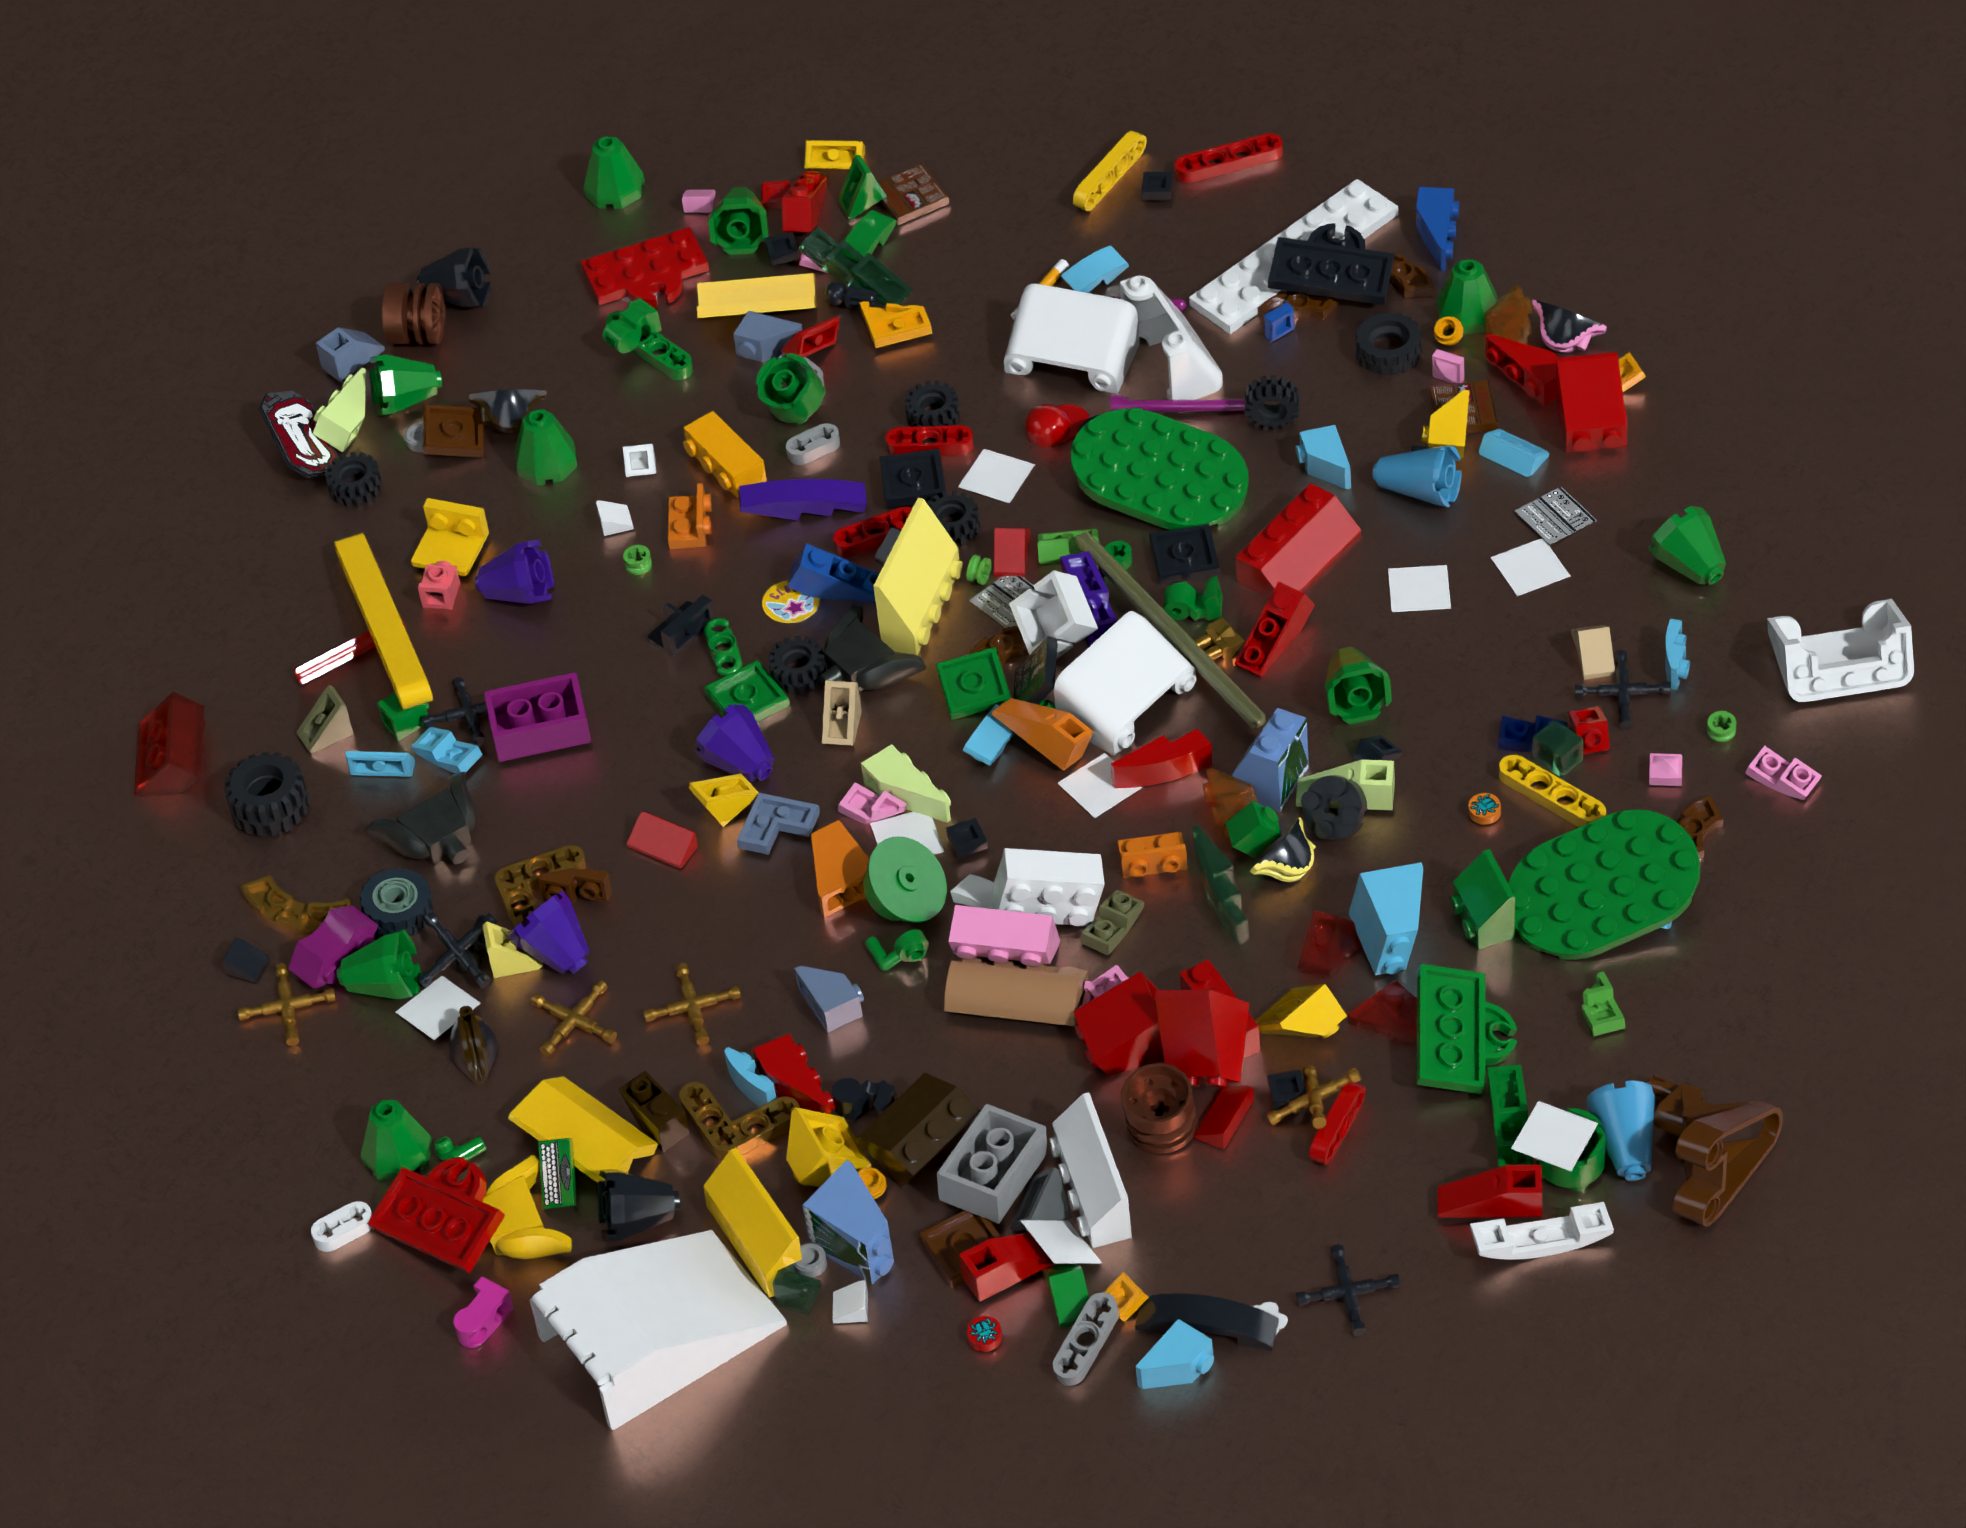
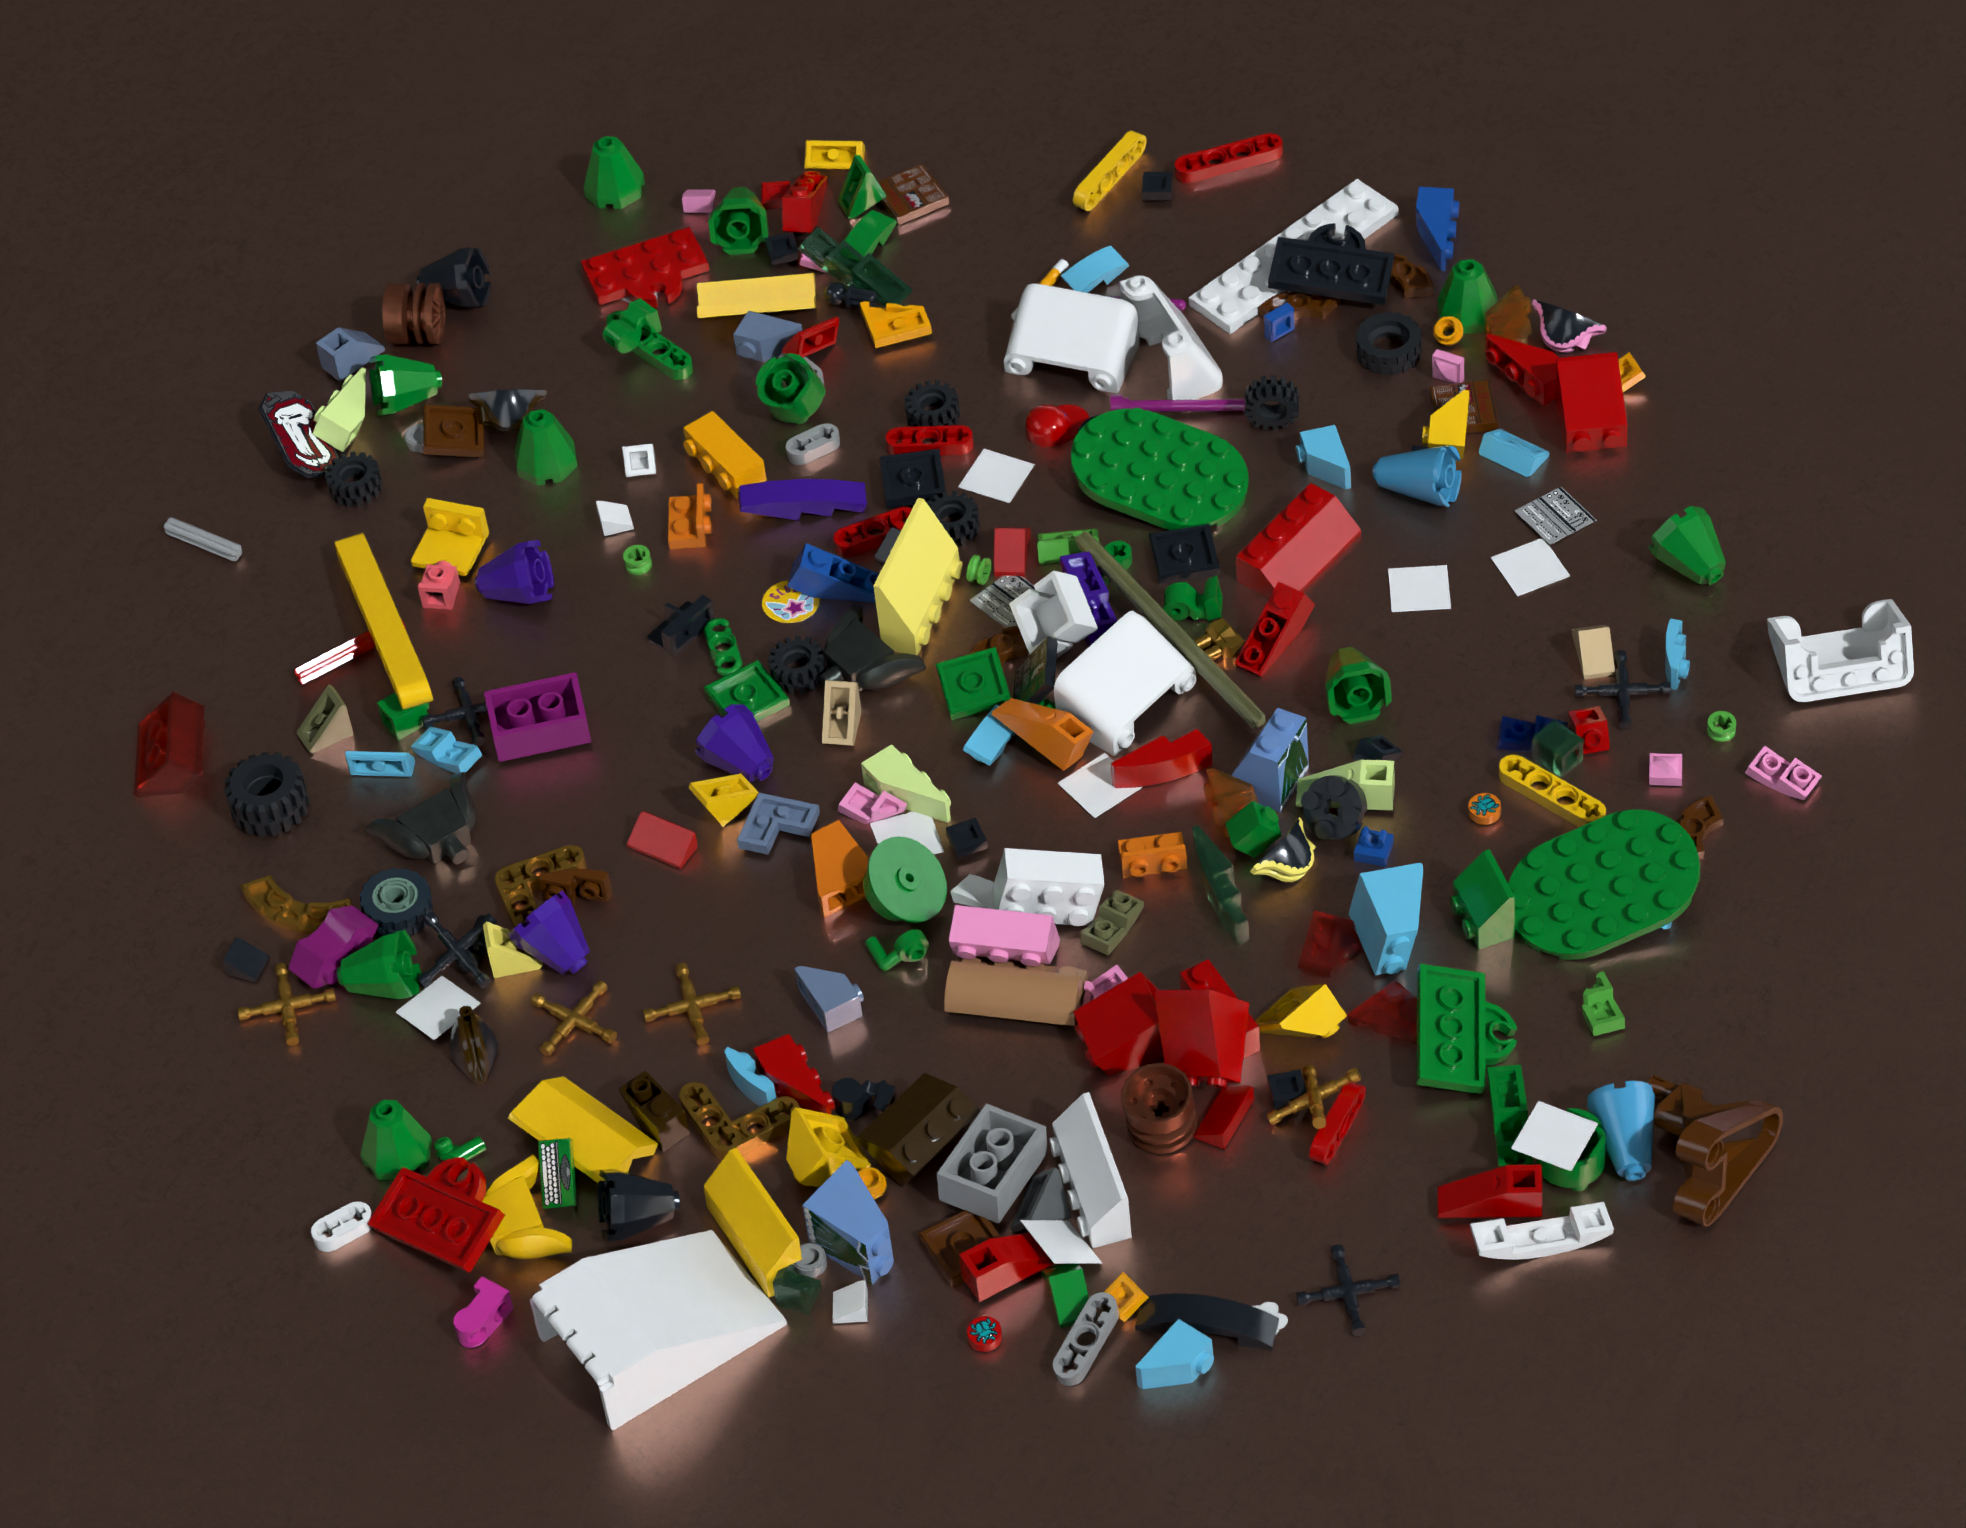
(203, 539): none -> light grey axle
(1373, 847): none -> blue tile

